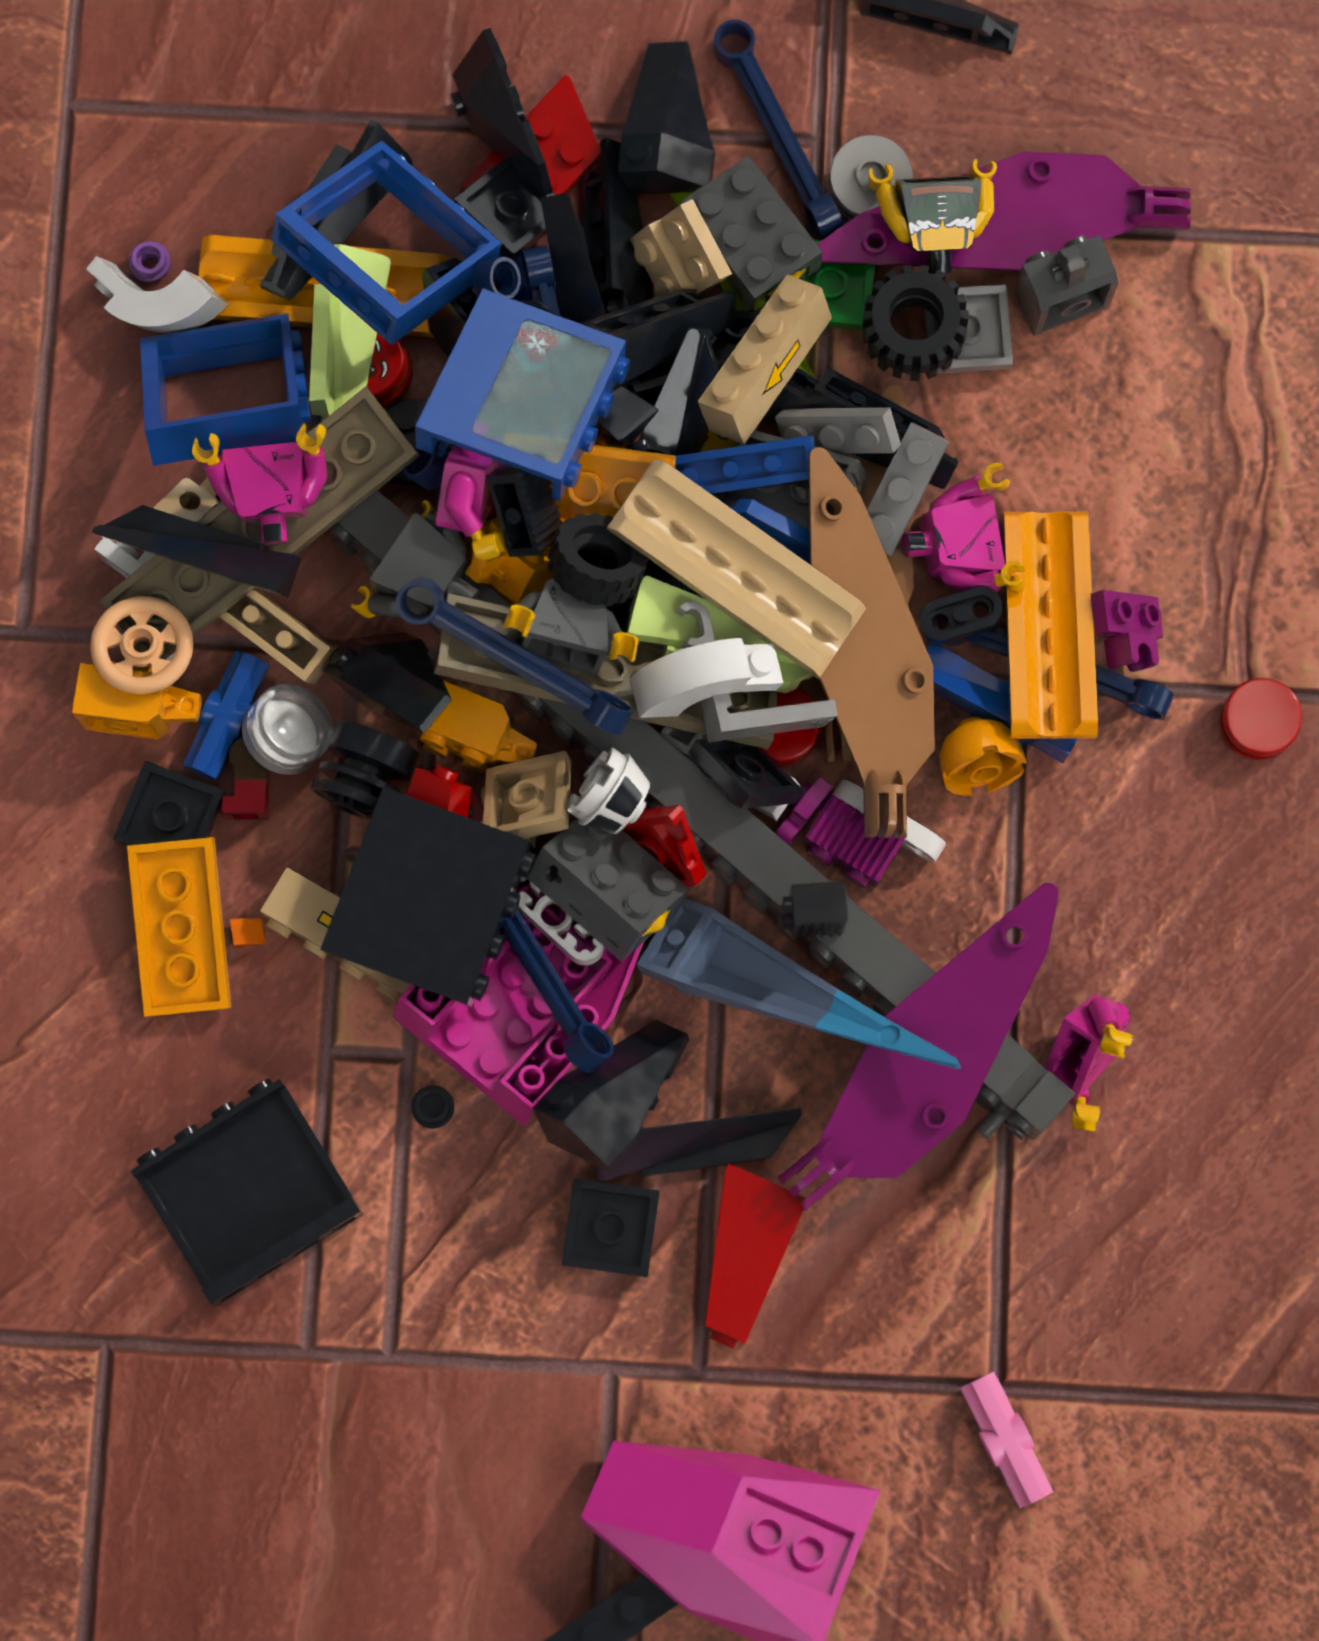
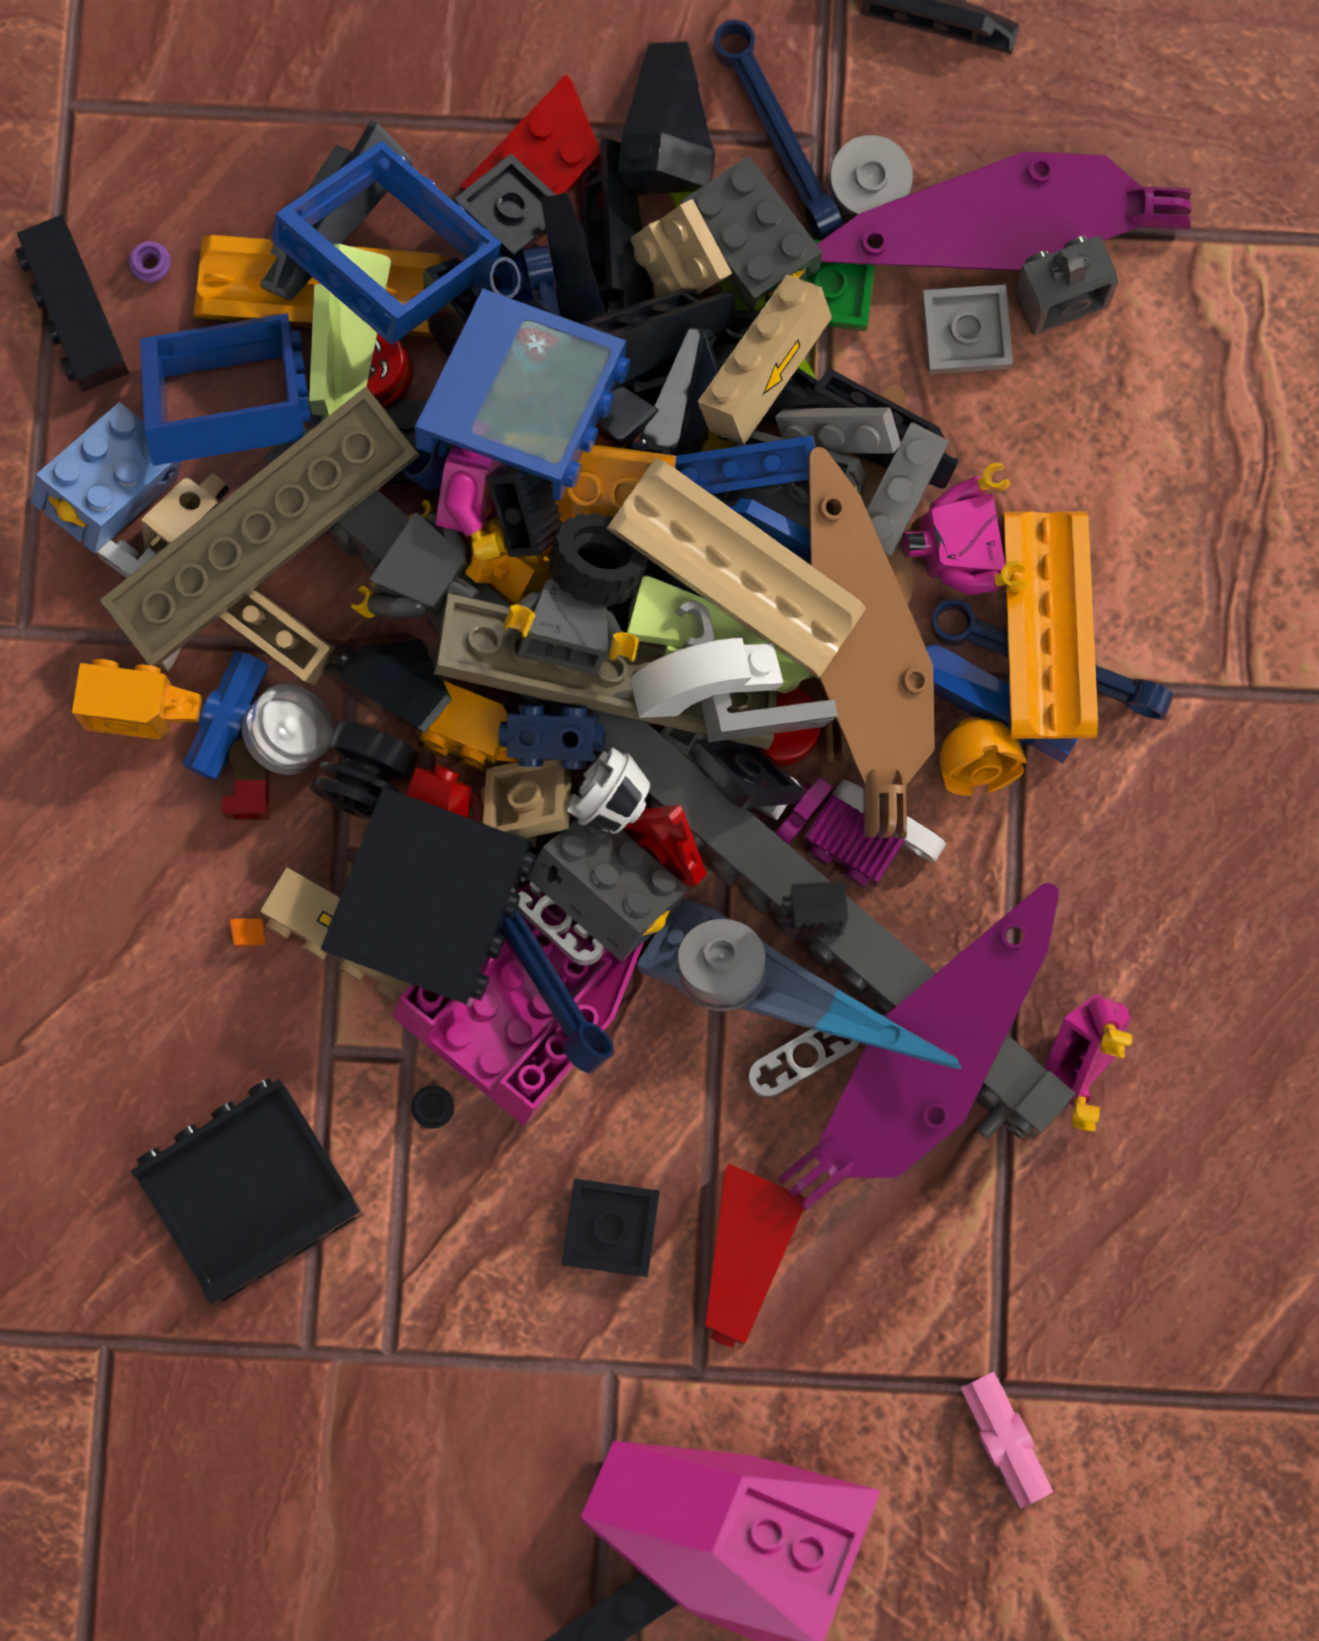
(72, 304): none -> black brick
(102, 479): none -> medium blue piece
(141, 611): light nougat plate -> none
(168, 808): black plate -> none
(175, 308): white arch -> none
(179, 926): light orange plate -> none
(204, 548): black wedge -> none
(267, 480): dark pink torso -> none
(496, 111): black wedge -> none
(540, 735): none -> dark blue brick
(598, 706): dark blue piece -> none
(604, 1110): black wedge -> none
(705, 1144): black wedge -> none
(722, 964): none -> light grey piece
(782, 1081): none -> white beam
(922, 291): black tyre -> none
(936, 211): torso -> none
(958, 613): black plate -> none
(1131, 624): magenta plate -> none
(1260, 719): head -> none

